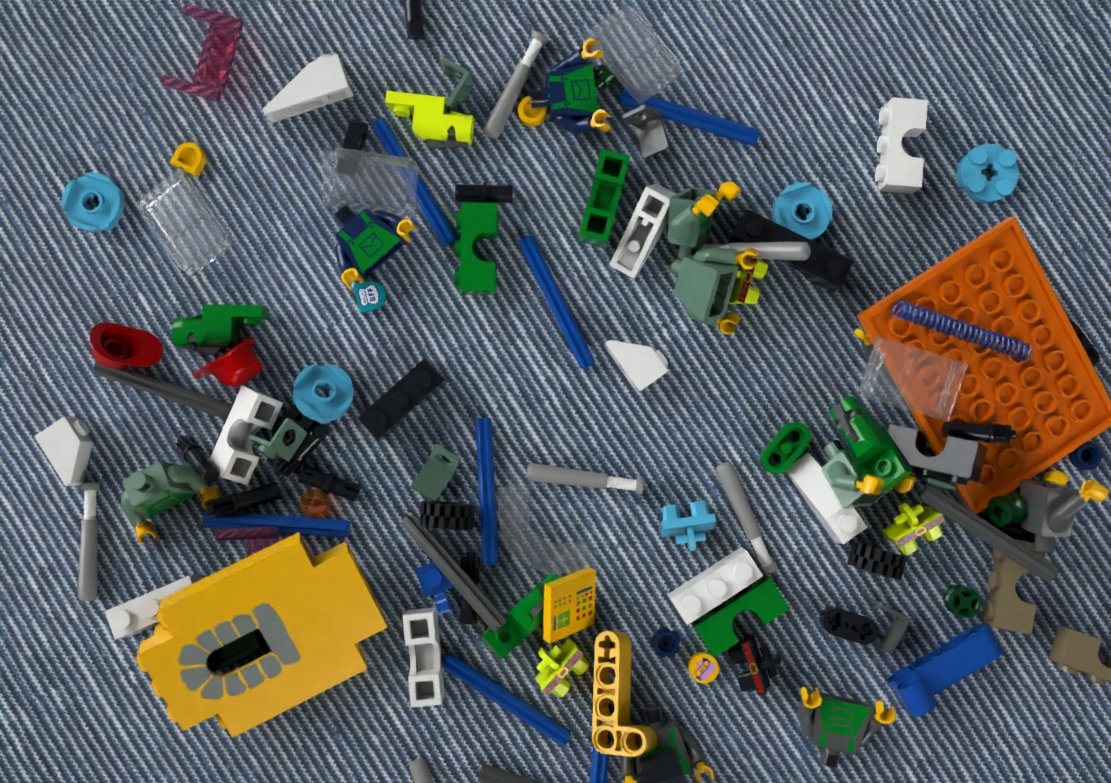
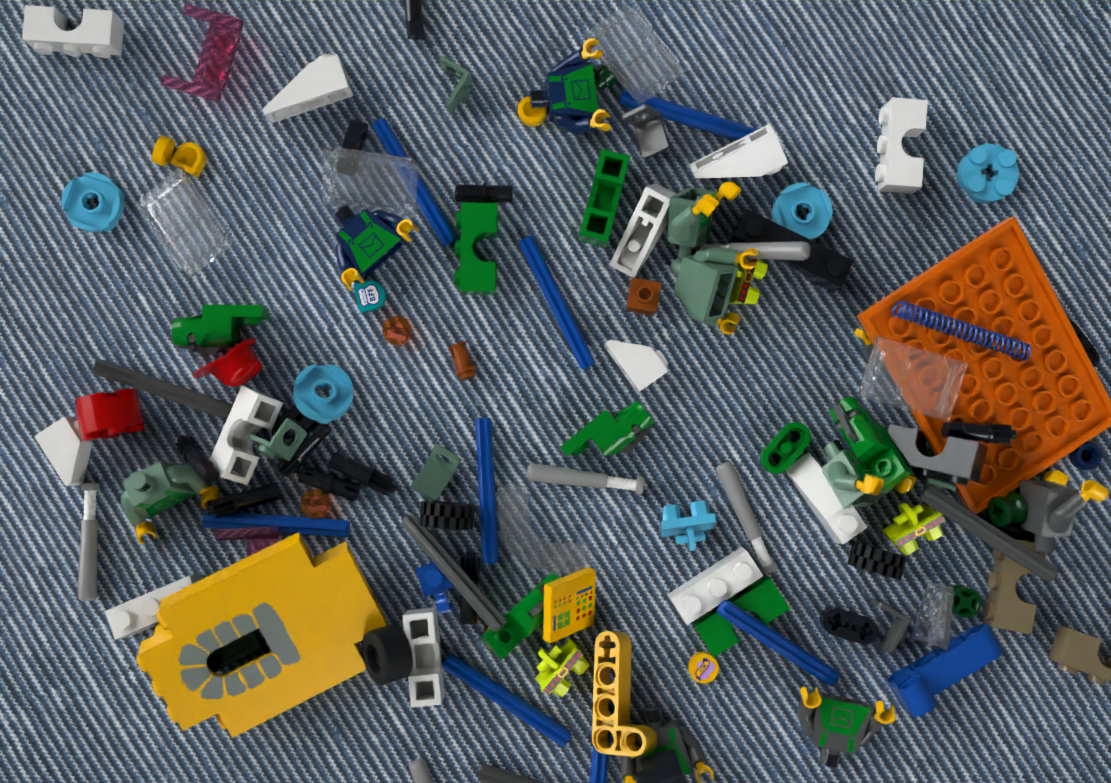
(97, 34): none -> white arch
(109, 414): none -> red brick
(122, 346): red piece -> none
(163, 150): none -> yellow tile
(362, 474): none -> black piece
(387, 654): none -> black tyre
(397, 331): none -> clear orange tile
(401, 399): black arch -> none
(431, 119): neon yellow plate -> none
(462, 361): none -> dark orange pin
(513, 88): light grey piece -> none
(611, 433): none -> green plate
(643, 296): none -> dark orange brick
(669, 649): dark blue plate -> none
(746, 157): none -> white slope
(757, 677): black hips -> none
(778, 642): none -> blue axle
(934, 616): none -> clear slope

